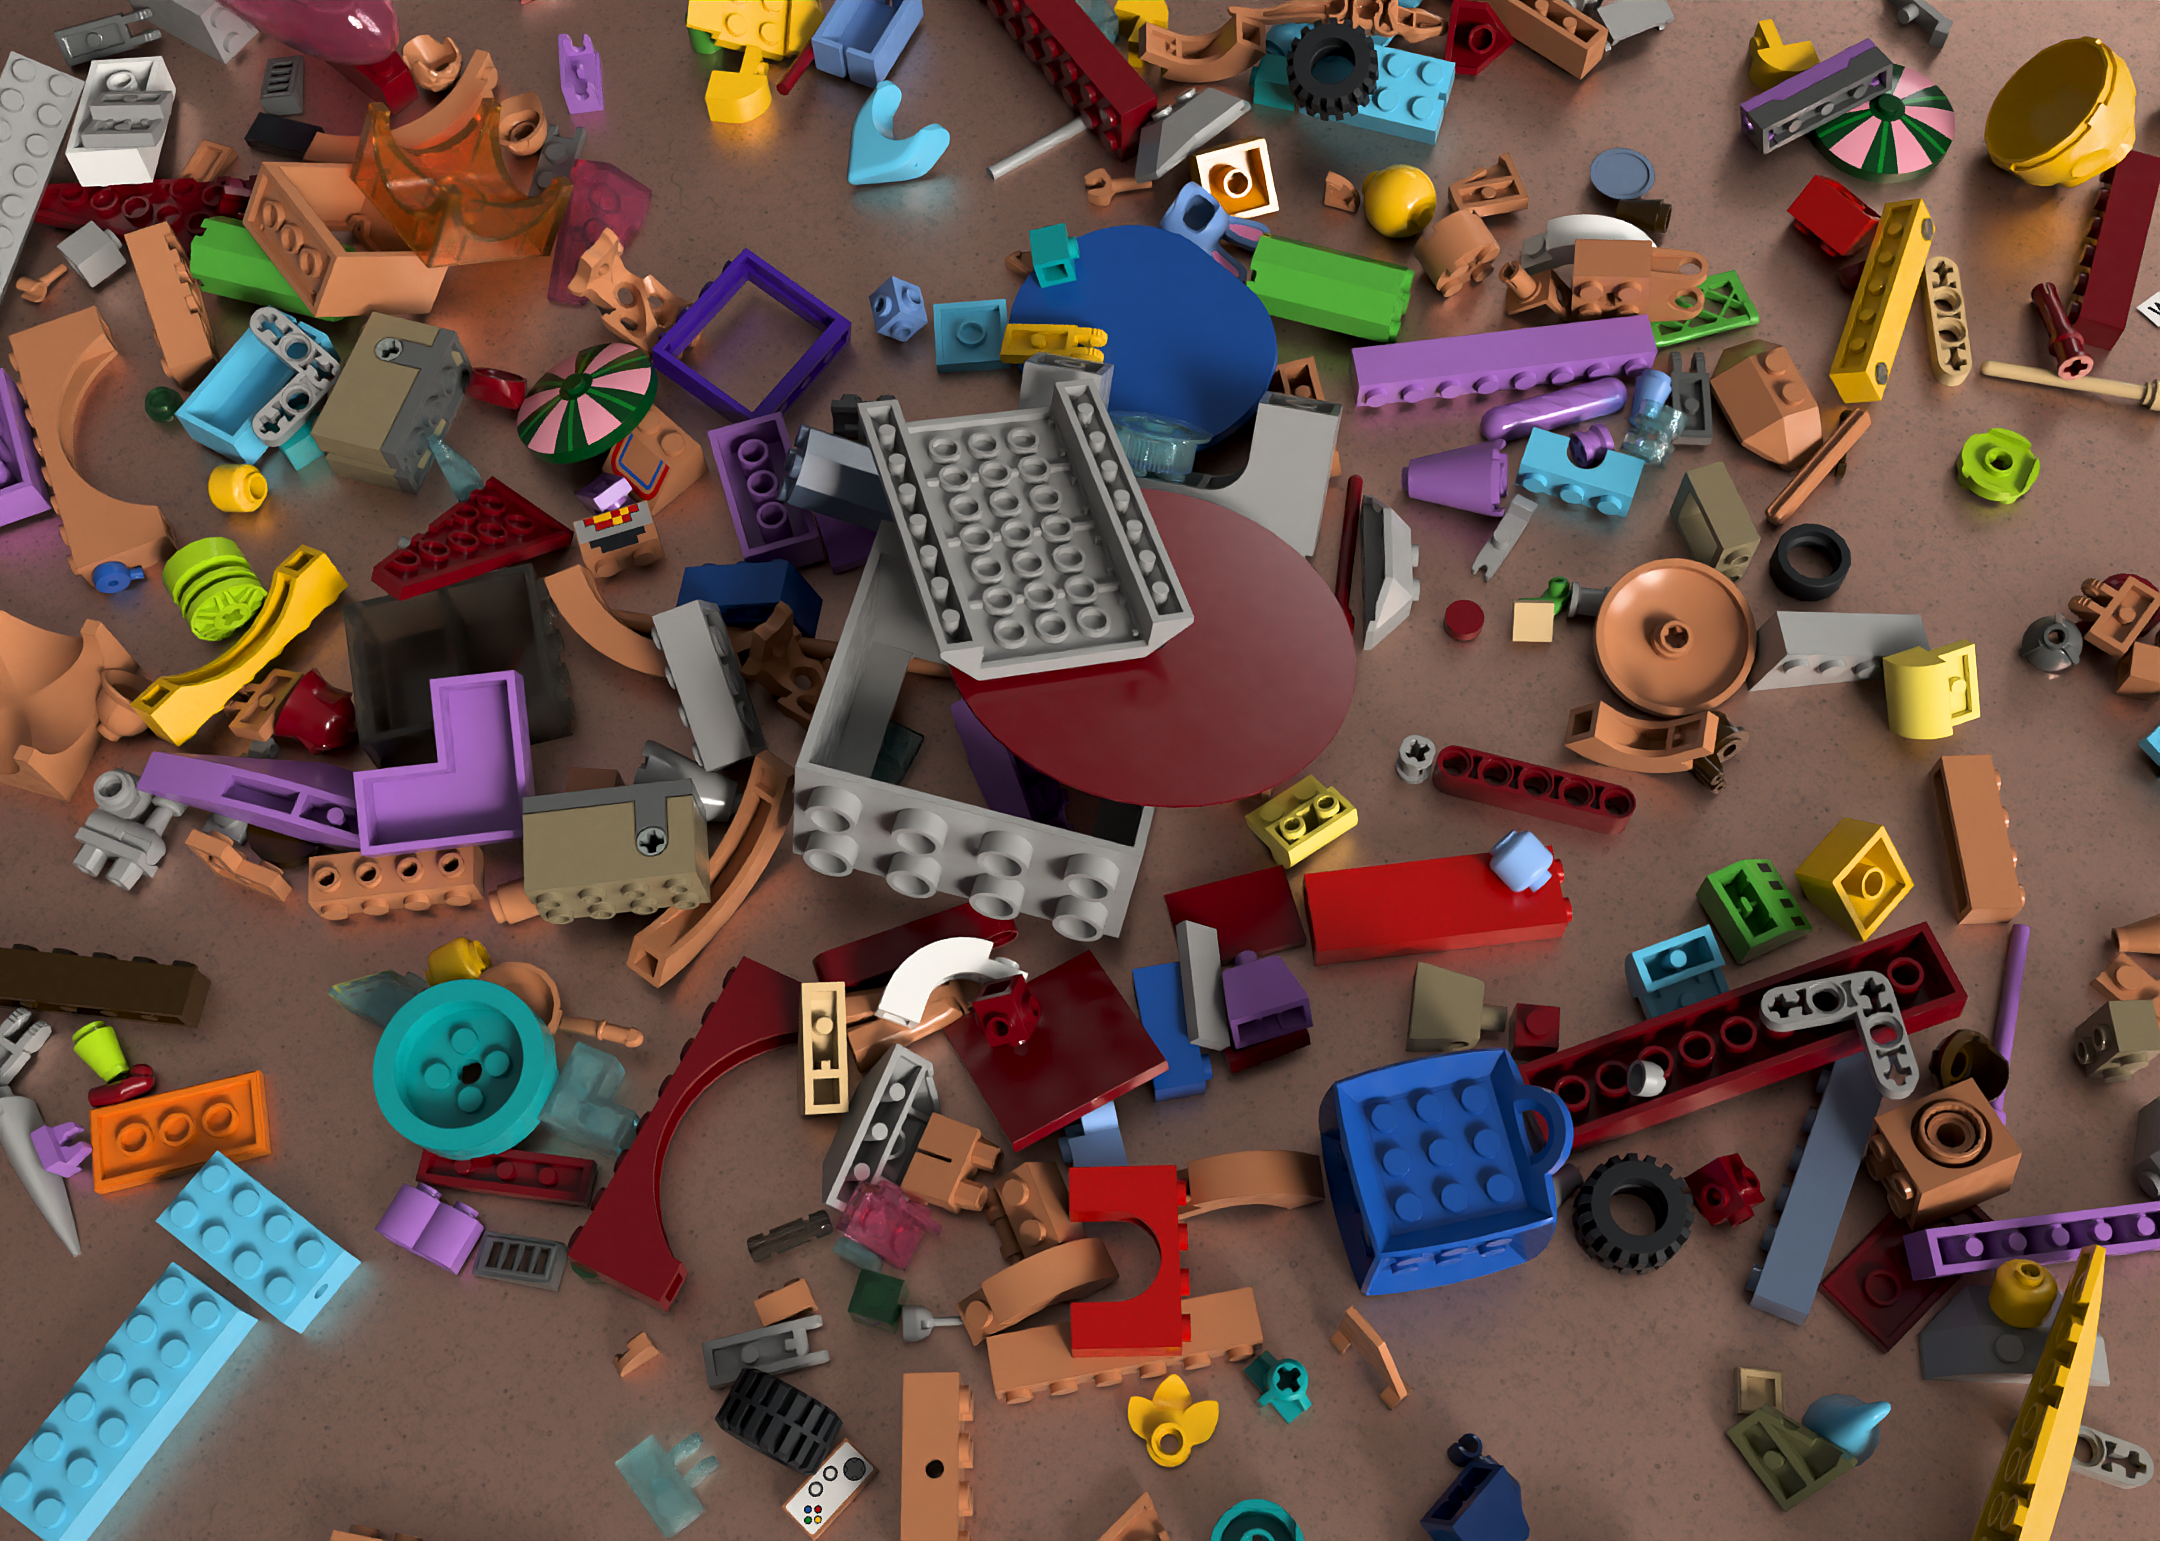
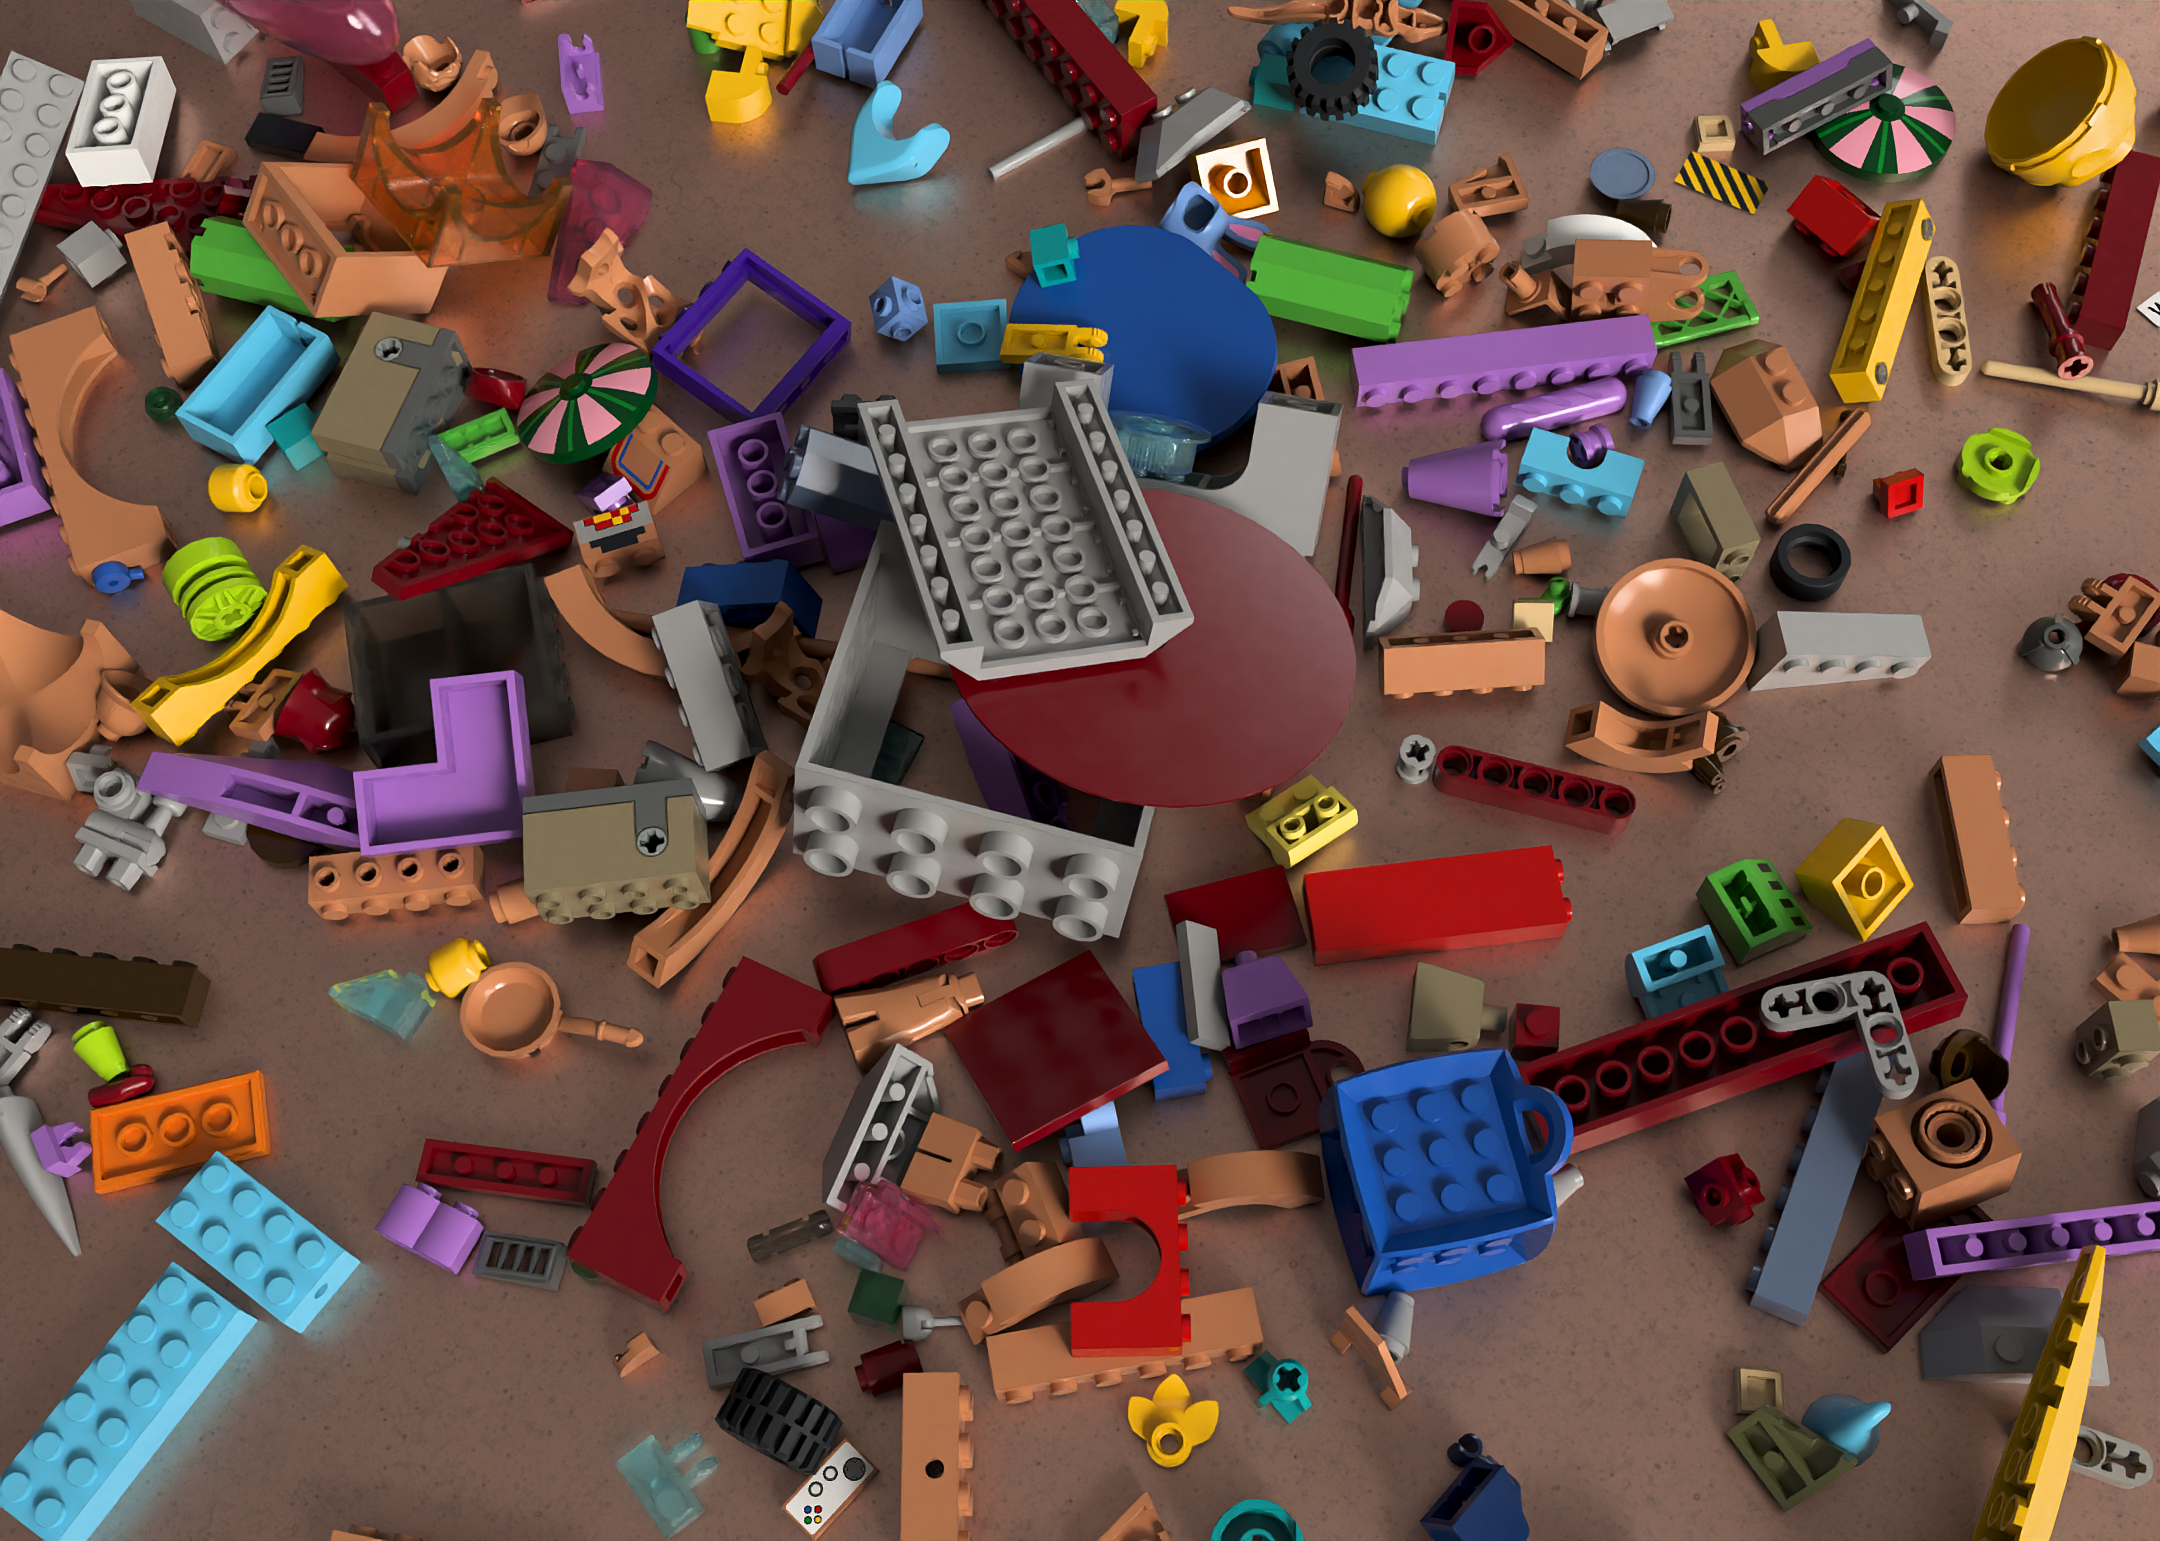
(87, 767): none -> light grey tile
(103, 36): dark grey hinge -> none
(128, 119): light grey slope -> none
(224, 860): nougat plate -> none
(304, 382): light grey beam -> none
(423, 1060): teal brick -> none
(482, 436): none -> bright green plate
(583, 1107): clear light blue brick -> none
(822, 1050): tan slope -> none
(884, 1367): none -> dark red brick
(934, 965): white arch -> none
(1006, 1011): dark red brick -> none
(1207, 56): nougat arch -> none
(1285, 1092): none -> dark red tile
(1395, 1324): none -> light grey cone
(1461, 662): none -> nougat brick
(1521, 861): light blue head -> none
(1544, 557): none -> nougat cone
(1645, 1079): light grey hinge -> none
(1657, 1190): black tyre -> none
(1659, 421): clear light blue wheel -> none
(1713, 133): none -> tan tile
(1722, 182): none -> sticker
(1899, 492): none -> red tile
(1931, 690): light yellow brick -> none
(2023, 1293): yellow head -> none

